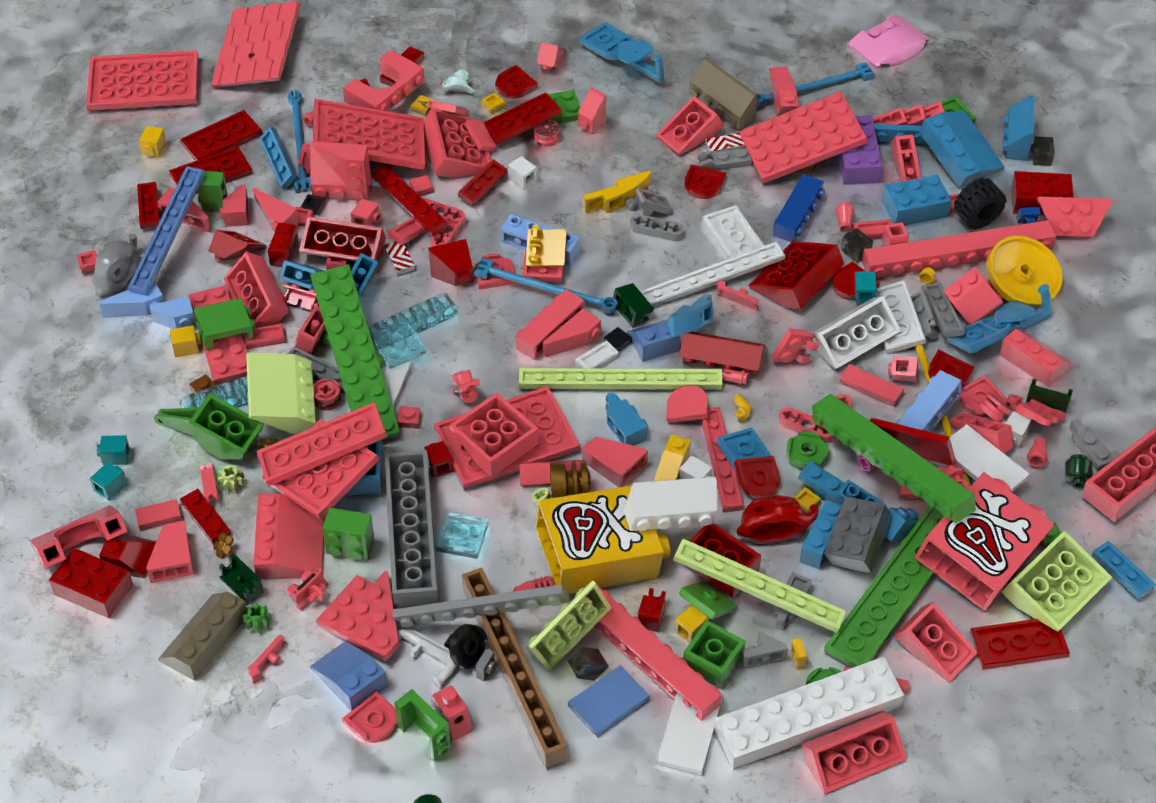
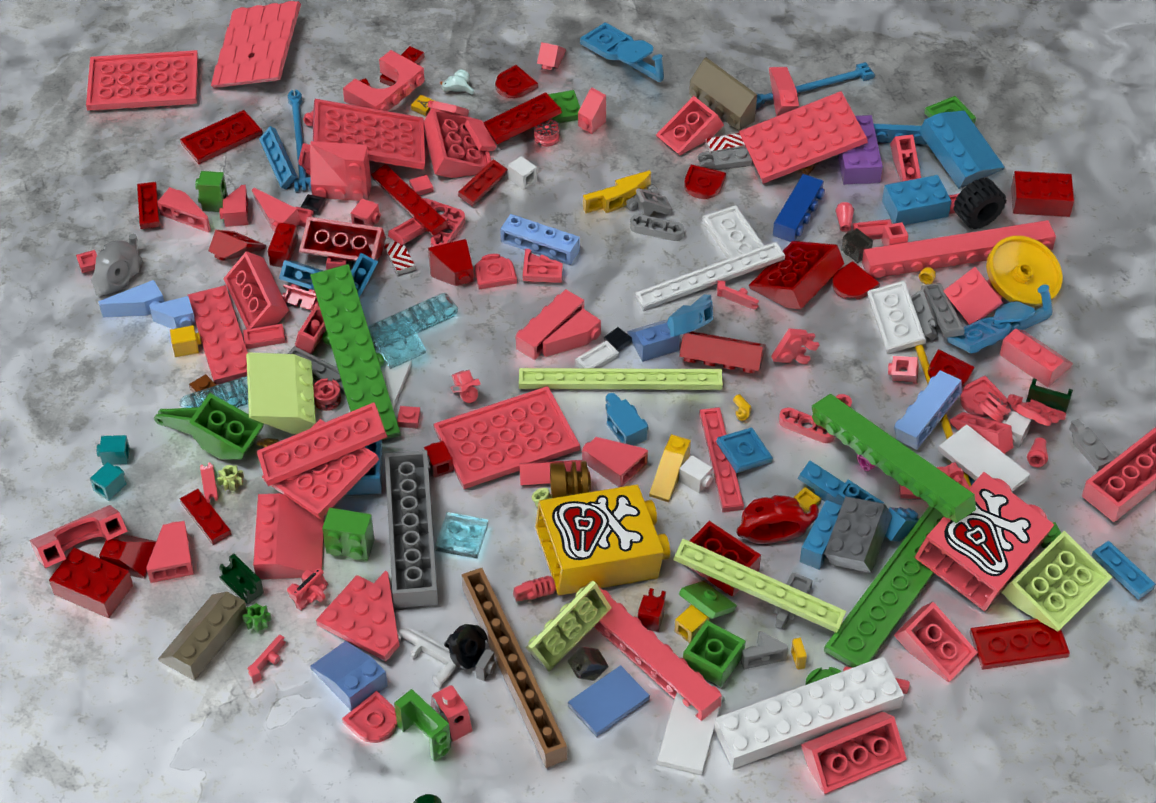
(152, 141): yellow brick -> none
(158, 514): coral tile -> none
(166, 231): medium blue tile -> none
(222, 321): bright green panel -> none
(223, 545): pearl gold plant -> none
(230, 162): red tile -> none
(482, 605): light grey plate -> none
(486, 267): dark azure hinge -> none
(493, 103): yellow tile -> none
(495, 434): coral slope -> none
(545, 247): yellow hinge -> none
(632, 304): dark green hinge -> none
(671, 504): white slope -> none
(687, 404): coral tile -> none
(735, 376): coral pin -> none
(758, 476): red tile -> none
(810, 440): bright green plate -> none
(856, 332): white slope -> none
(865, 286): teal brick -> none
(871, 385): coral tile -> none
(889, 42): bright pink slope -> none
(912, 116): coral slope -> none
(924, 443): red tile -> none
(1019, 130): dark azure slope -> none
(1028, 215): blue tile -> none
(1042, 151): clear smoke brick -> none
(1074, 215): coral wing -> none
(1078, 470): dark green head -> none

